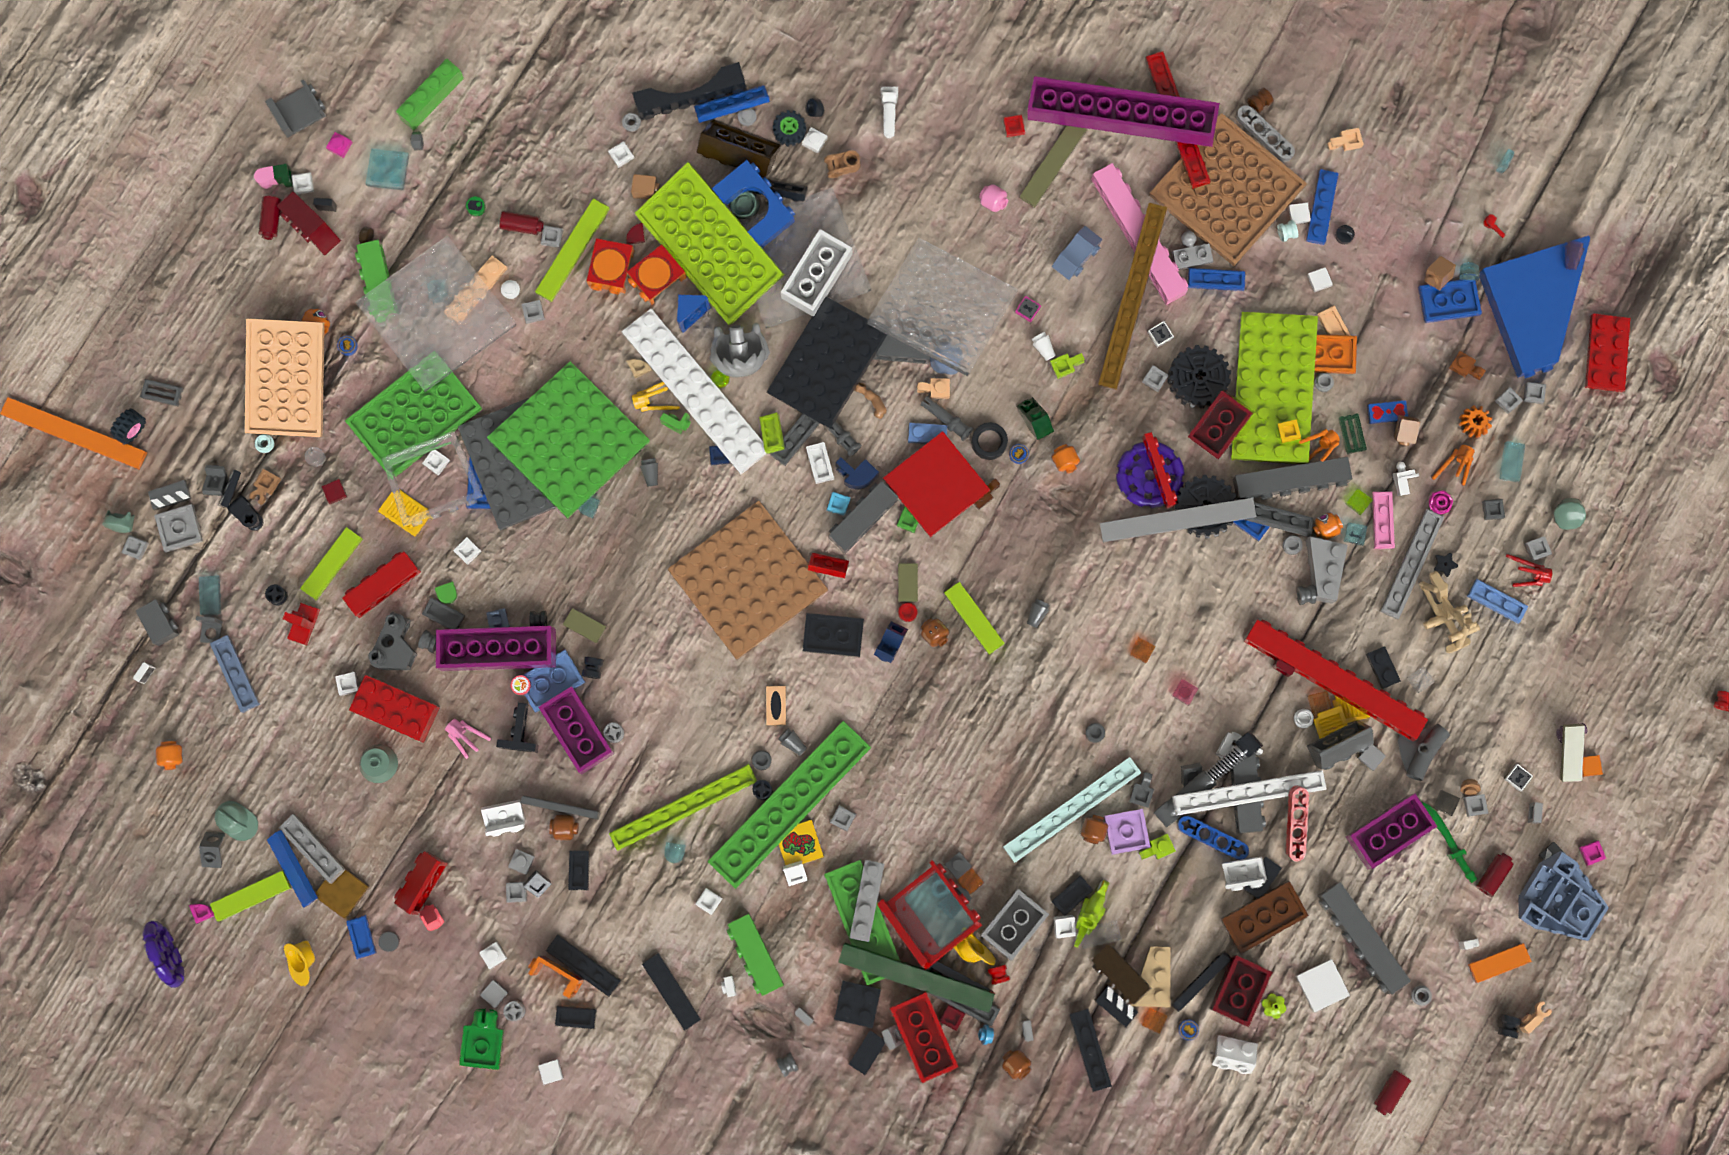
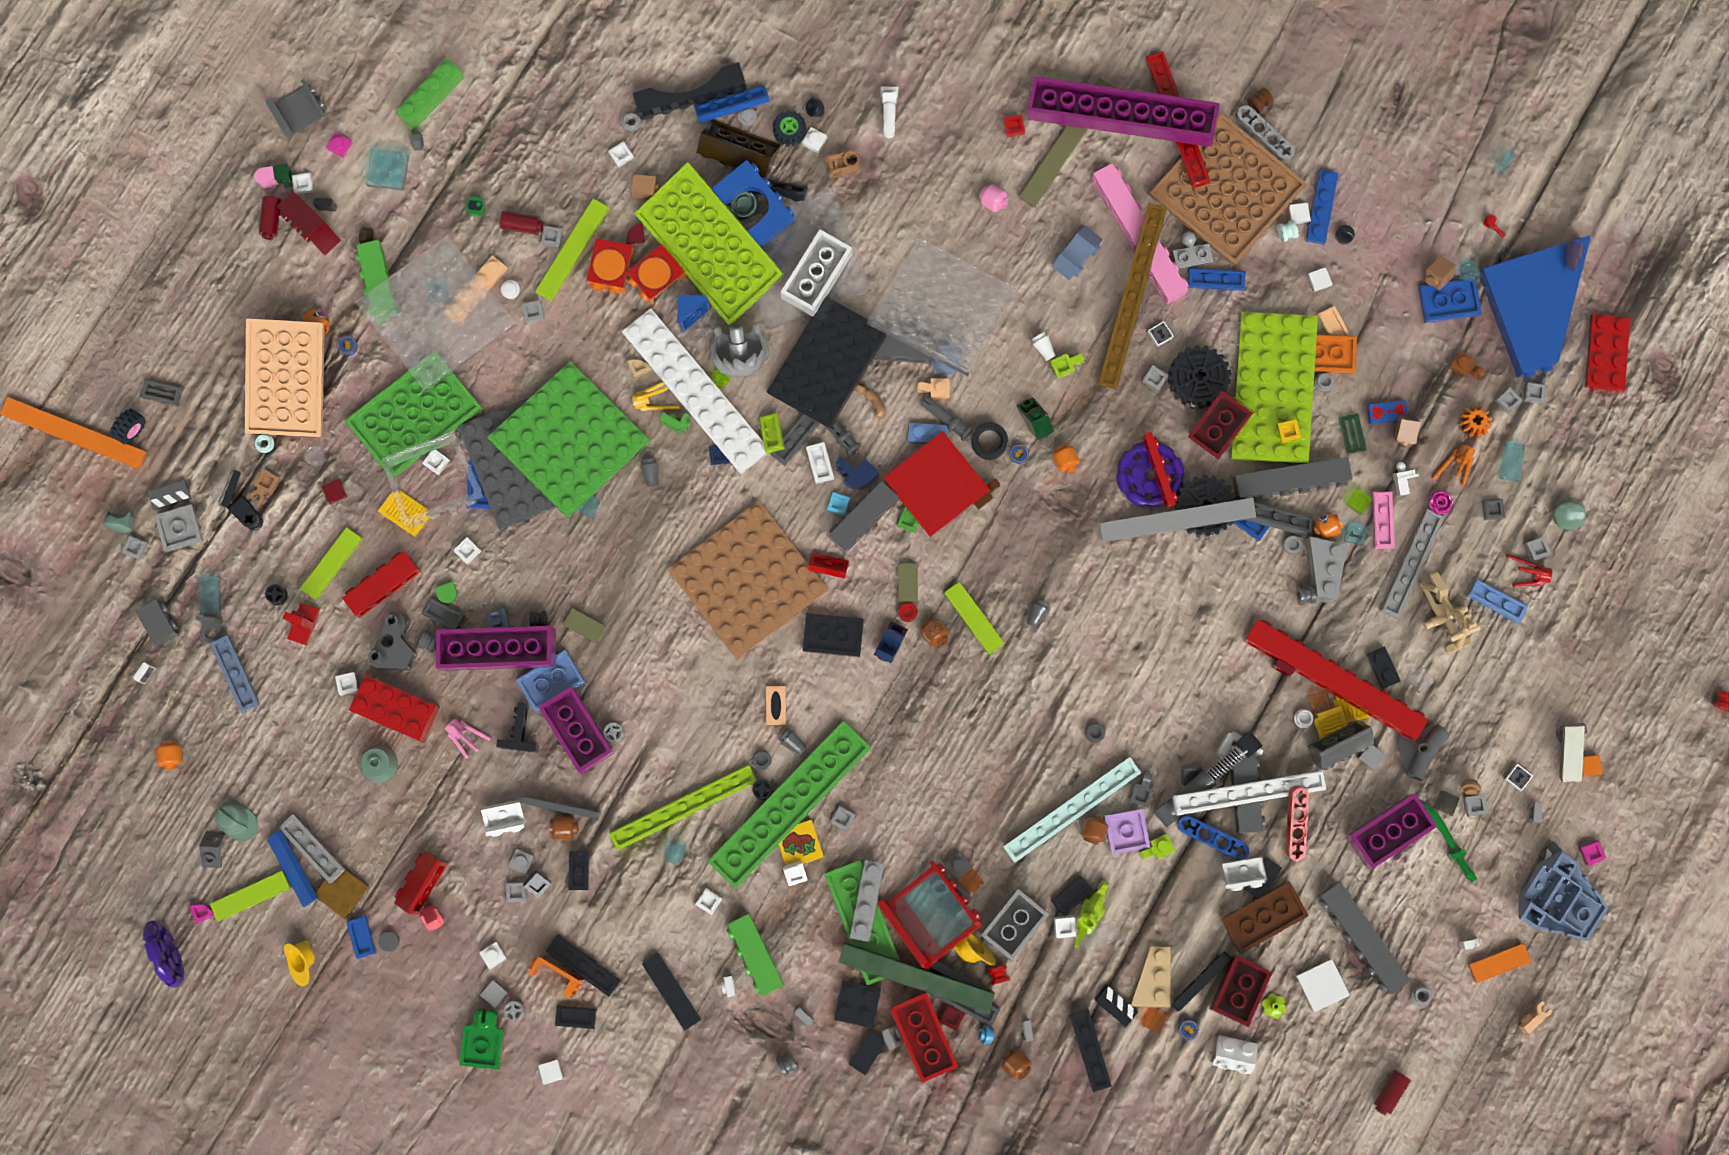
(215, 480): dark grey bracket -> none
(520, 685): tile -> none
(591, 672): black wheel -> none
(1028, 309): tile -> none
(1120, 975): dark brown brick -> none
(1142, 650): clear orange tile -> none
(1185, 692): clear pink plate -> none
(1328, 439): orange plant -> none
(1349, 139): light nougat plate -> none
(1445, 559): black plate -> none
(1495, 874): dark red brick -> none
(1509, 1026): black wheel -> none

